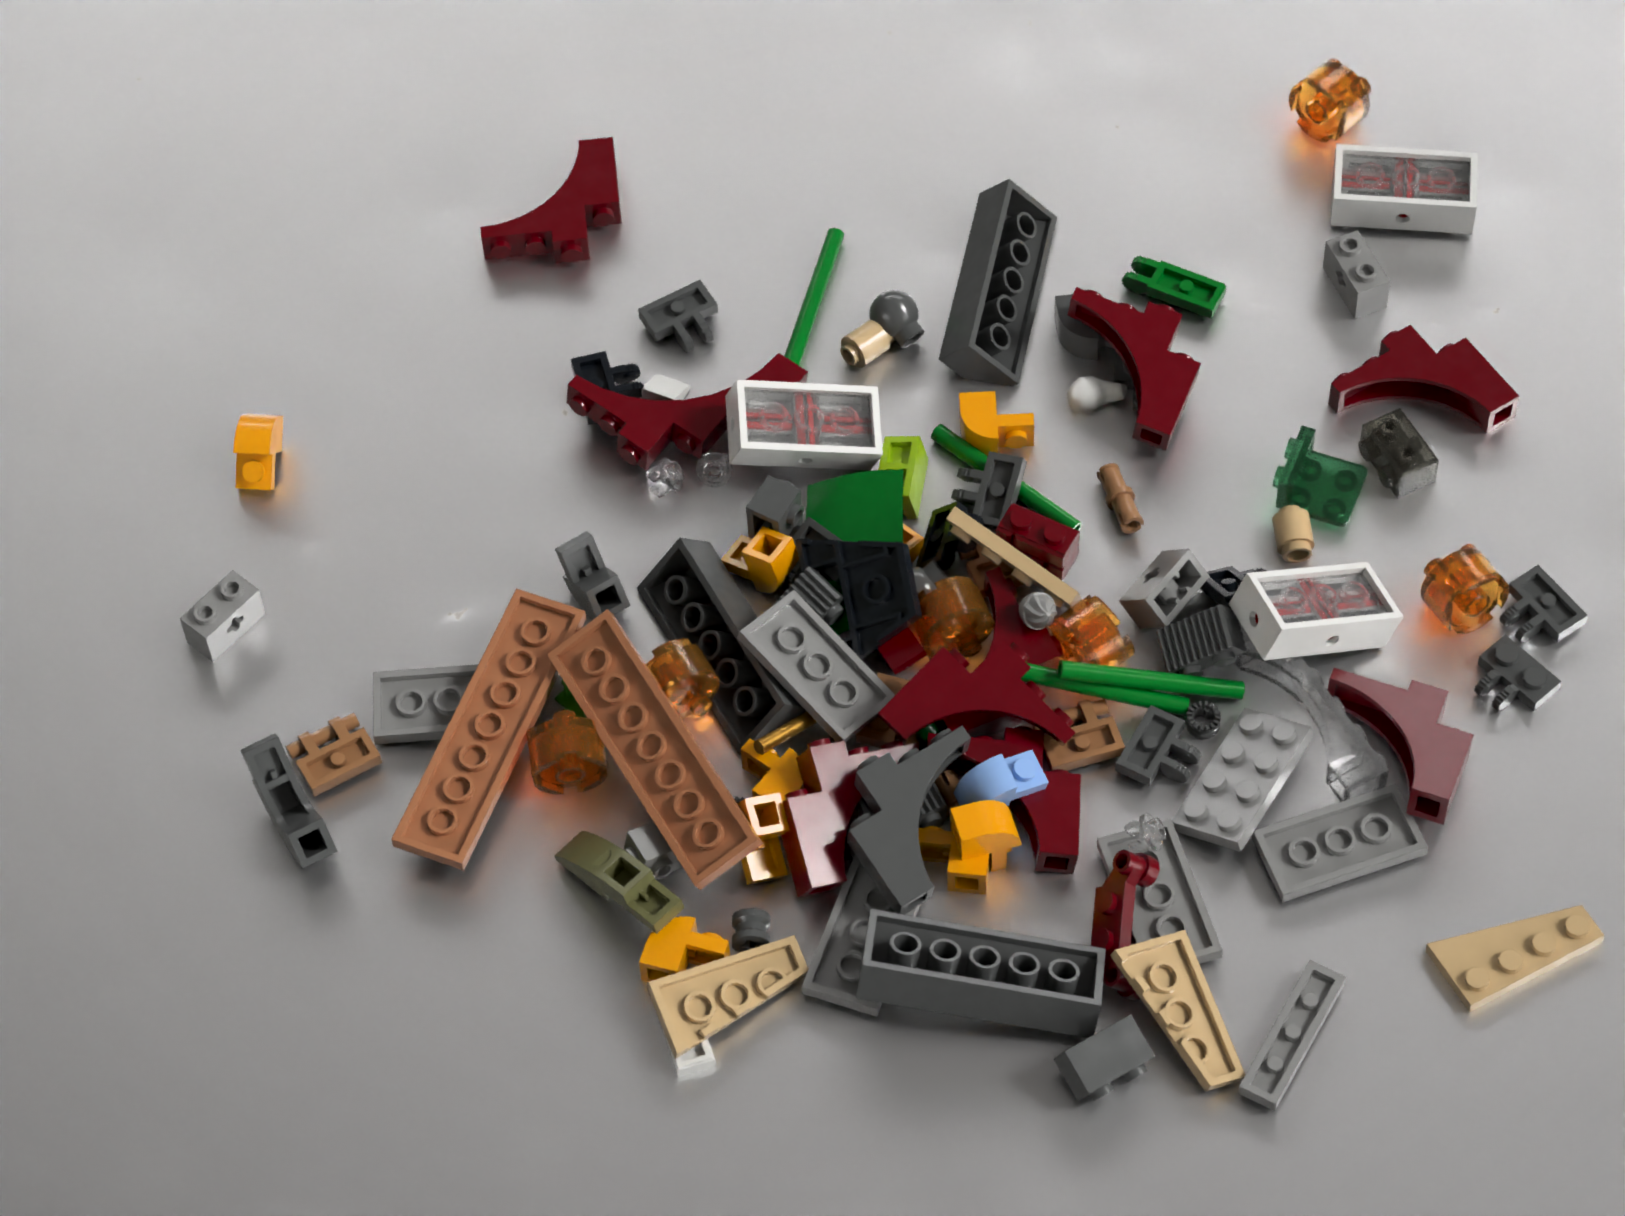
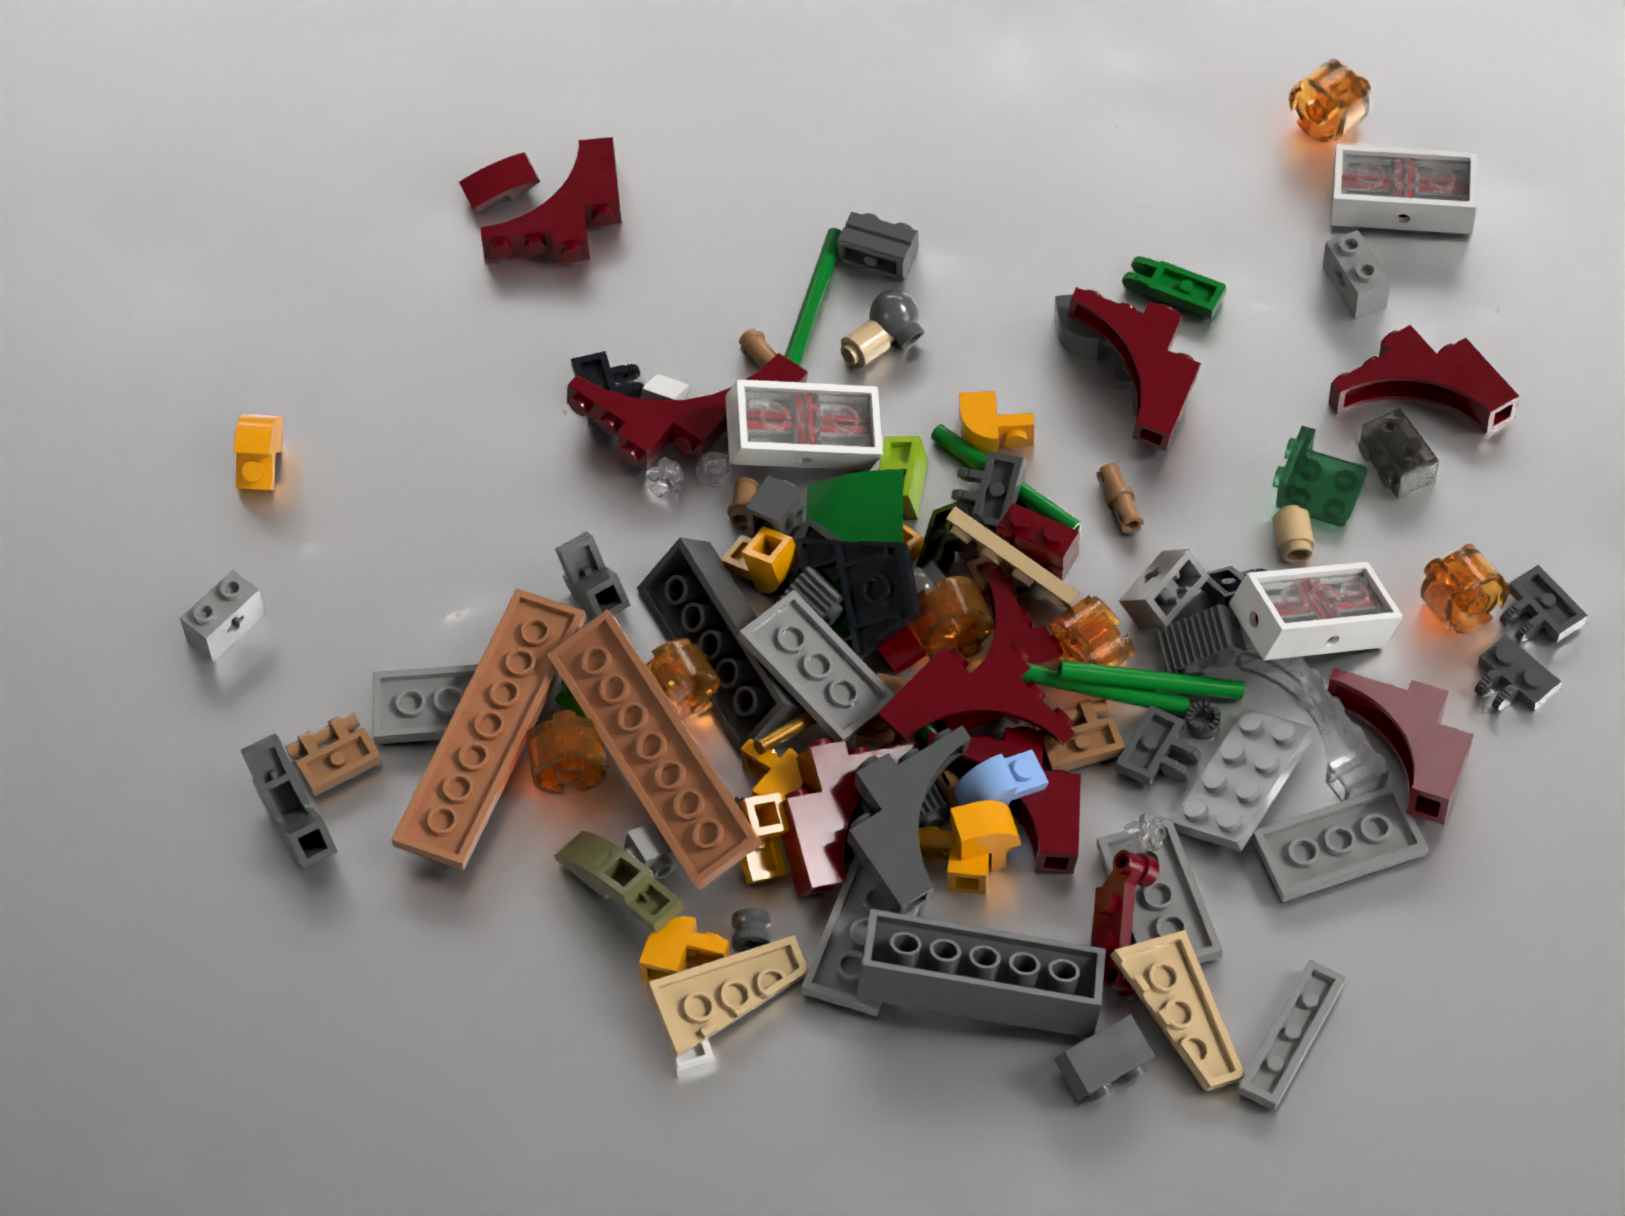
(500, 179): none -> dark red slope
(679, 310): dark grey hinge -> none
(744, 491): none -> medium nougat pin
(754, 344): none -> medium nougat pin
(878, 245): none -> dark grey brick
(998, 286): dark grey slope -> none
(1037, 610): light grey plate -> none
(1091, 392): white animal -> none
(1509, 955): tan wing -> none

